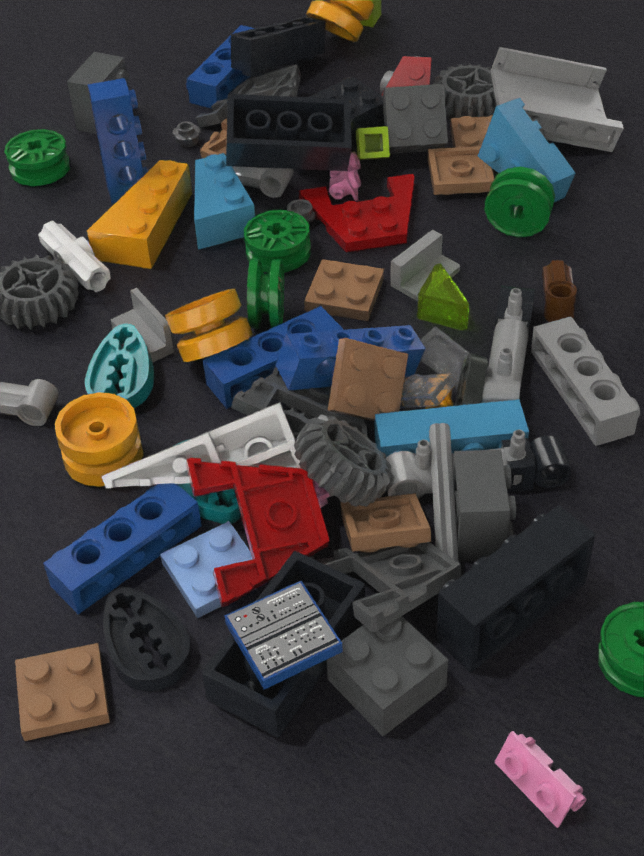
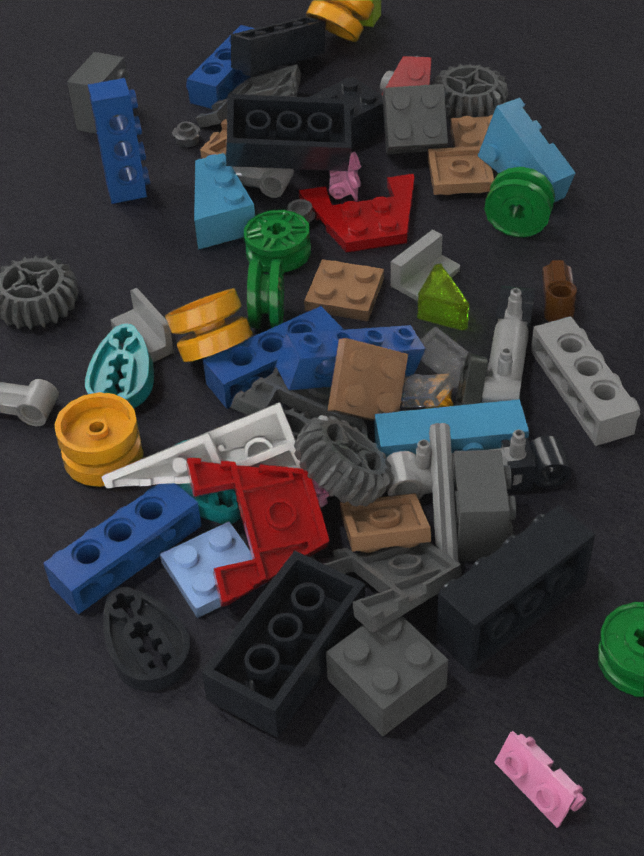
(37, 157): green wheel -> none
(61, 692): medium nougat plate -> none
(77, 254): white piece -> none
(143, 217): light orange wedge -> none
(283, 634): tile -> none
(372, 143): lime brick -> none
(557, 96): light grey panel -> none

